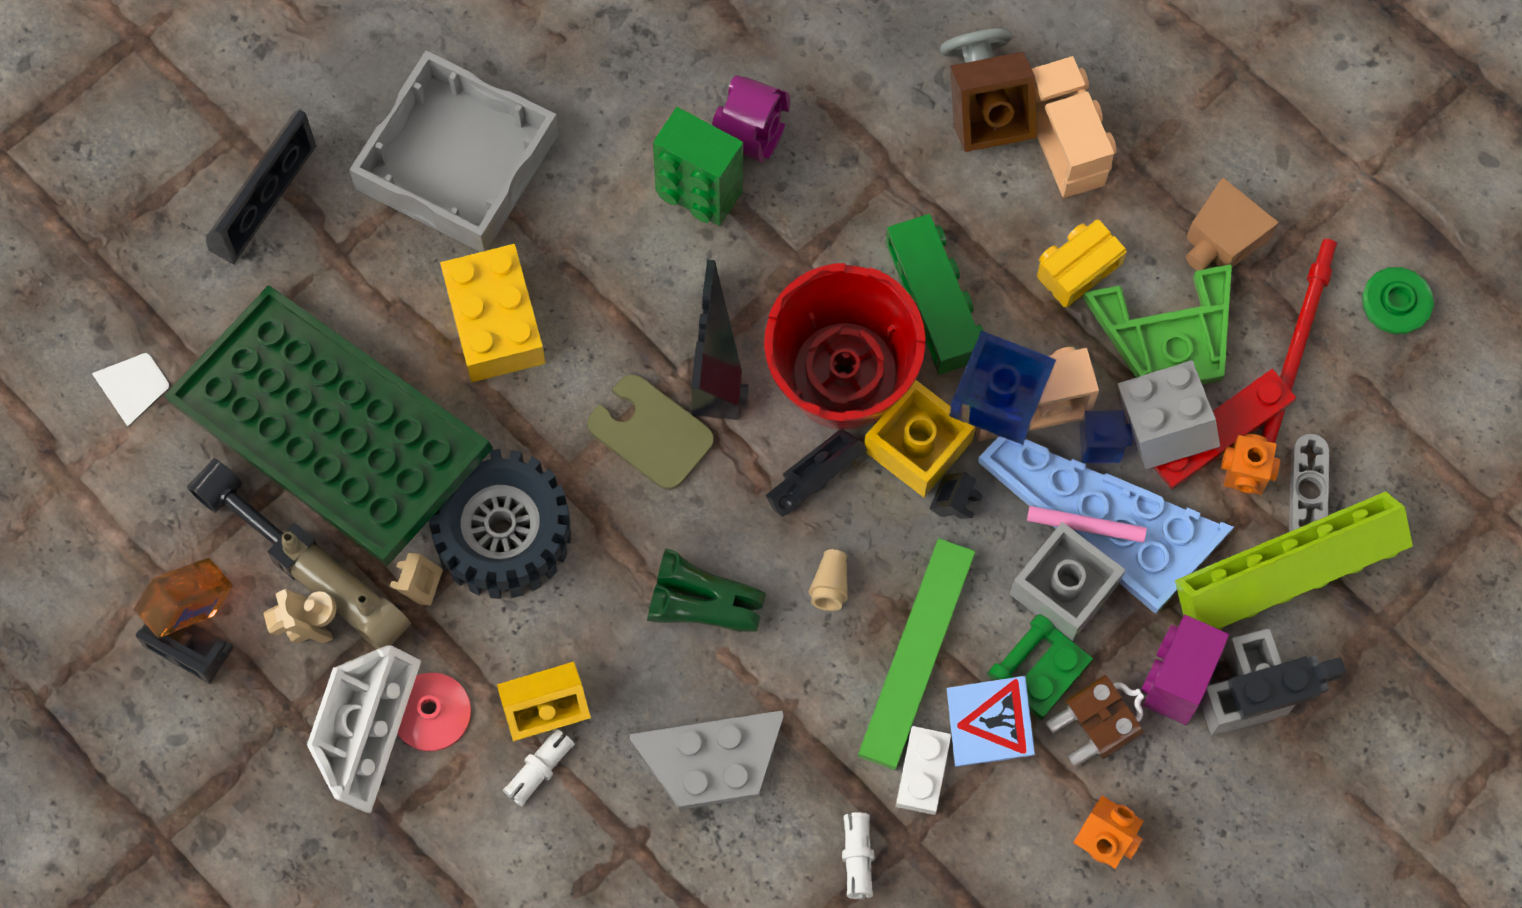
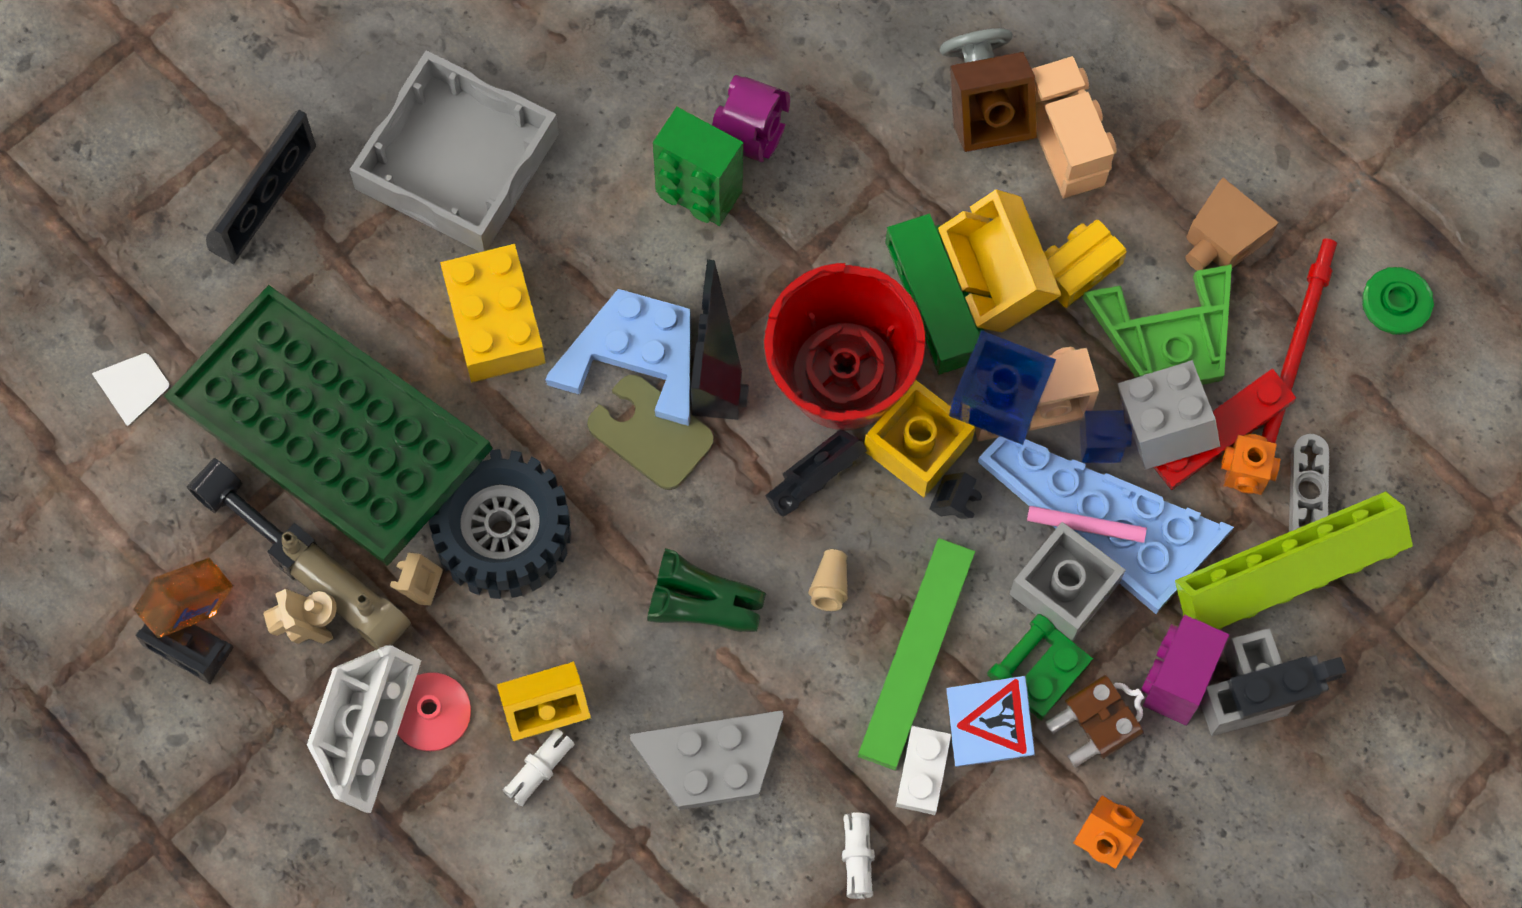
(640, 337): none -> light blue wing
(999, 261): none -> yellow piece

